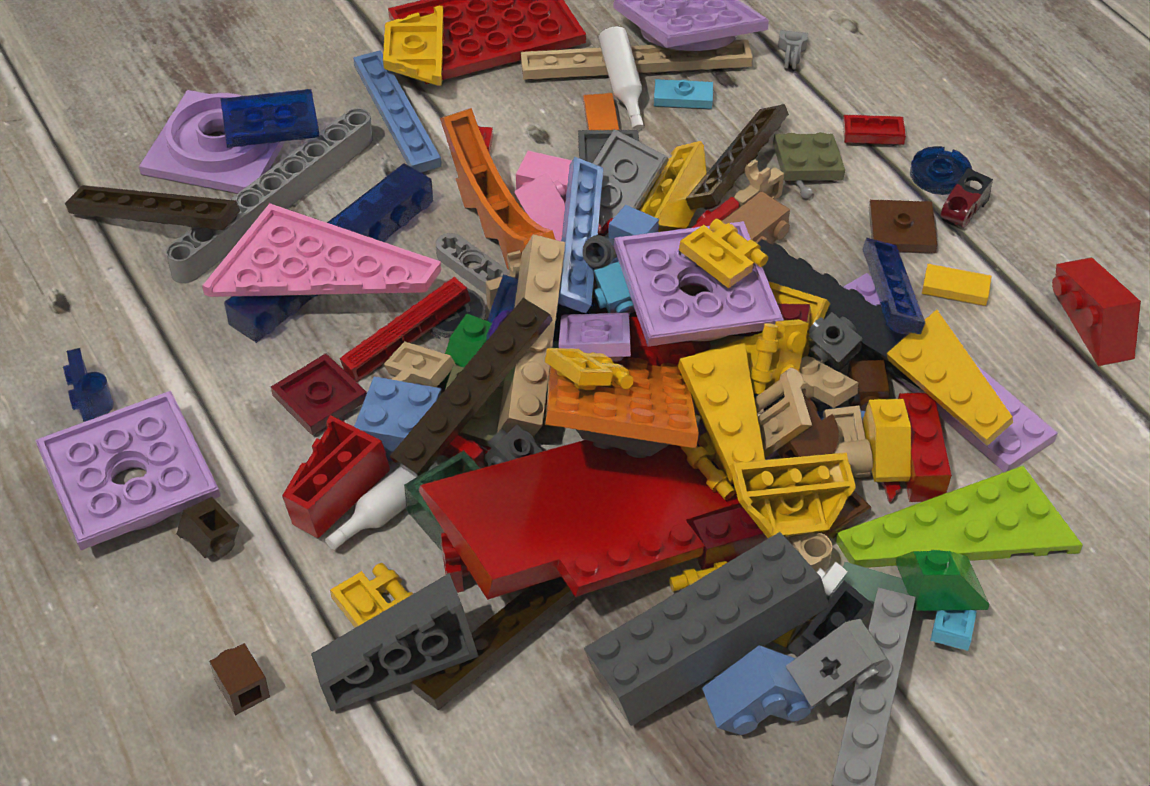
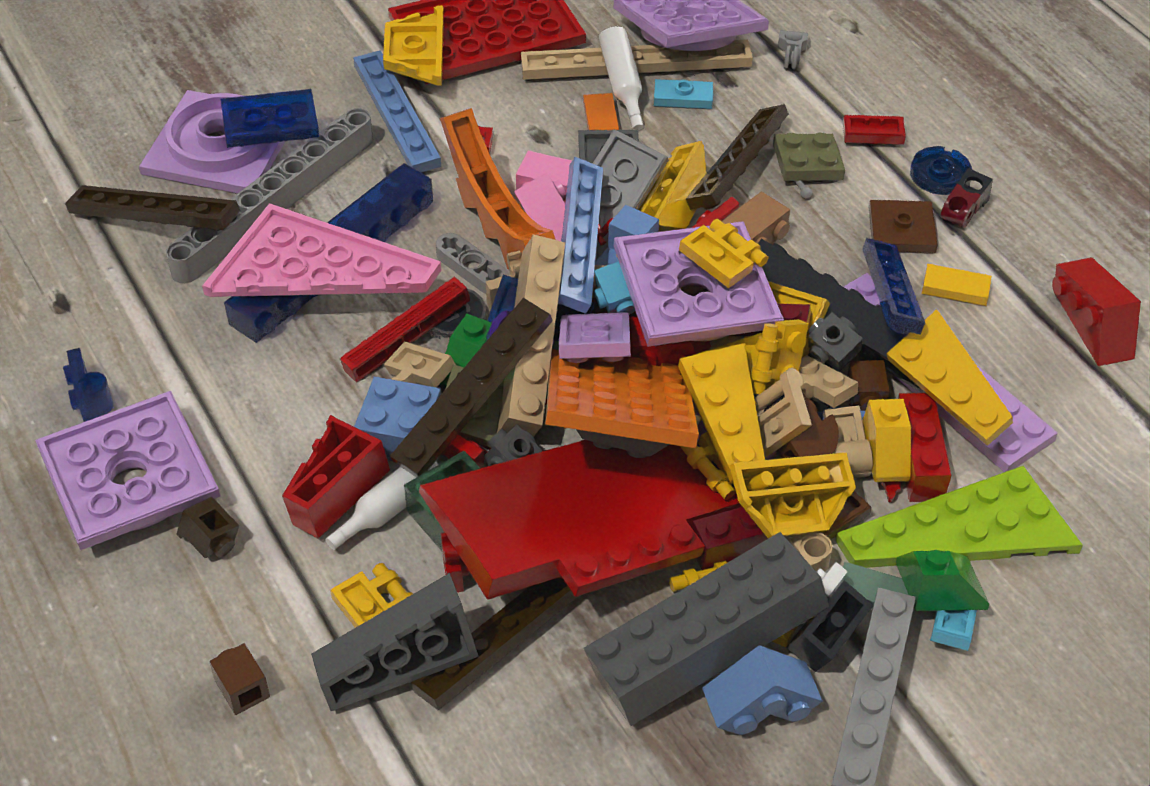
(318, 392): dark red plate -> none
(588, 369): yellow plate -> none
(599, 251): dark grey cone -> none
(766, 181): tan plate -> none
(816, 669): light grey brick -> none

